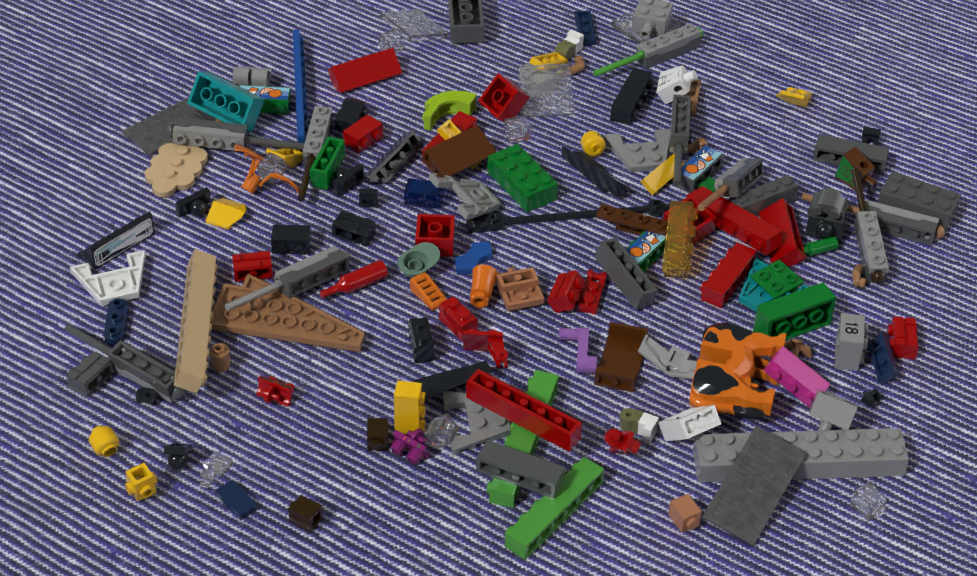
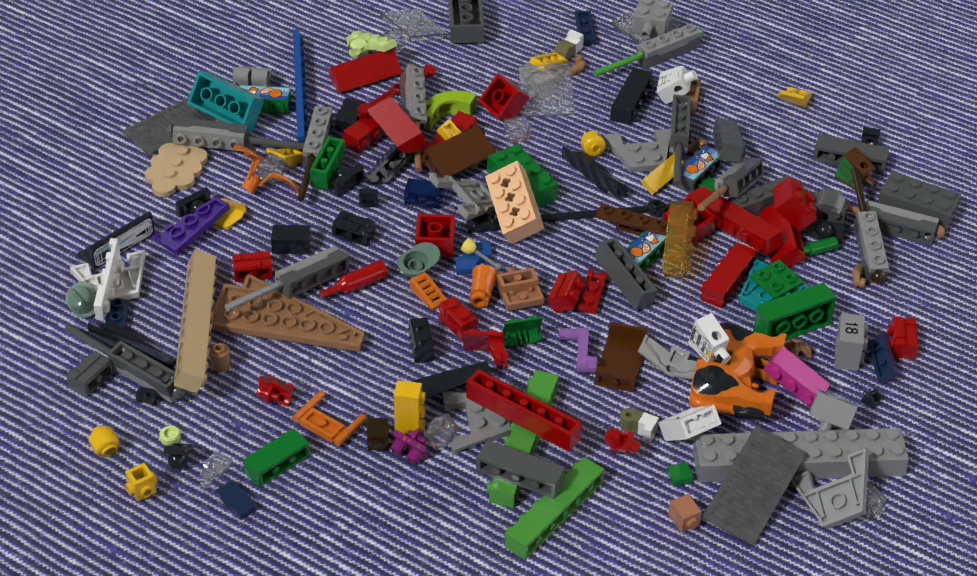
(81, 299): none -> sand green piece
(109, 279): none -> white wing
(113, 333): none -> black wedge
(170, 435): none -> yellowish green tile
(181, 235): none -> dark purple wing
(276, 457): none -> green brick
(305, 513): dark brown brick -> none
(324, 425): none -> orange plate
(363, 42): none -> yellowish green plate
(397, 125): none -> red brick
(414, 101): none -> light grey piece
(429, 71): none -> red piece
(469, 247): none -> hinge
(514, 202): none -> light nougat brick
(527, 328): none -> green hinge
(680, 474): none -> green tile
(709, 339): none -> white torso
(728, 140): none -> dark grey brick
(794, 203): none -> red brick
(841, 498): none -> light grey wing

